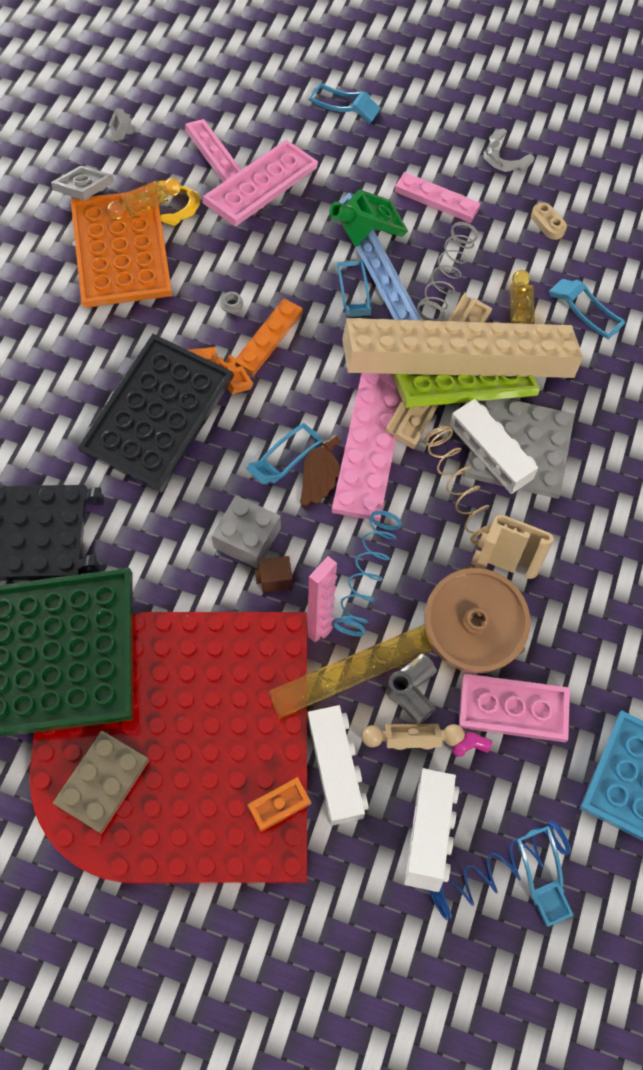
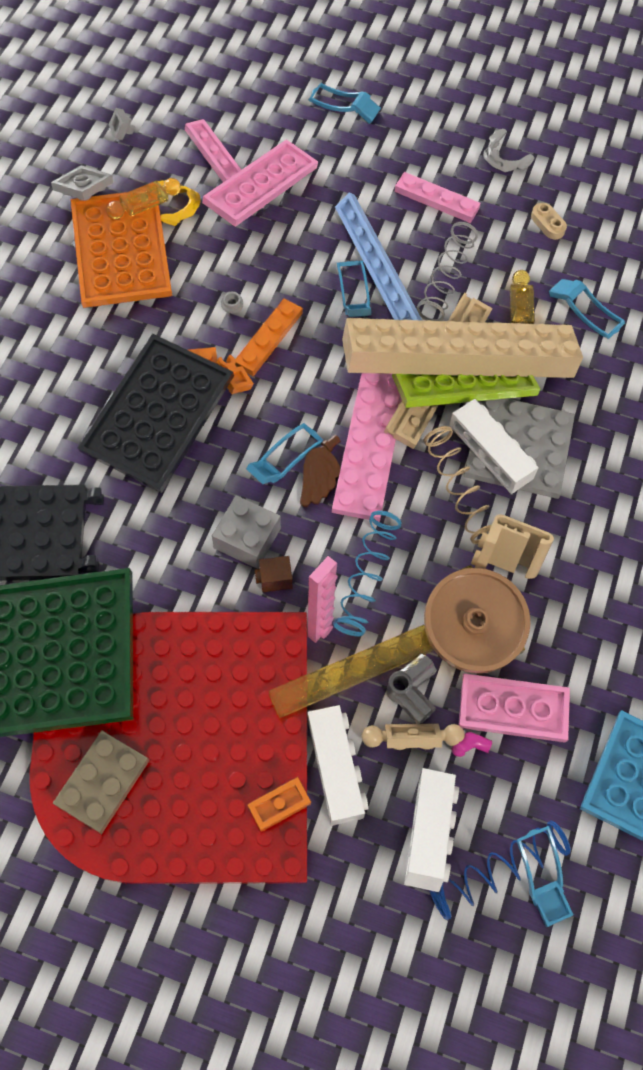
(365, 213): green plate -> none

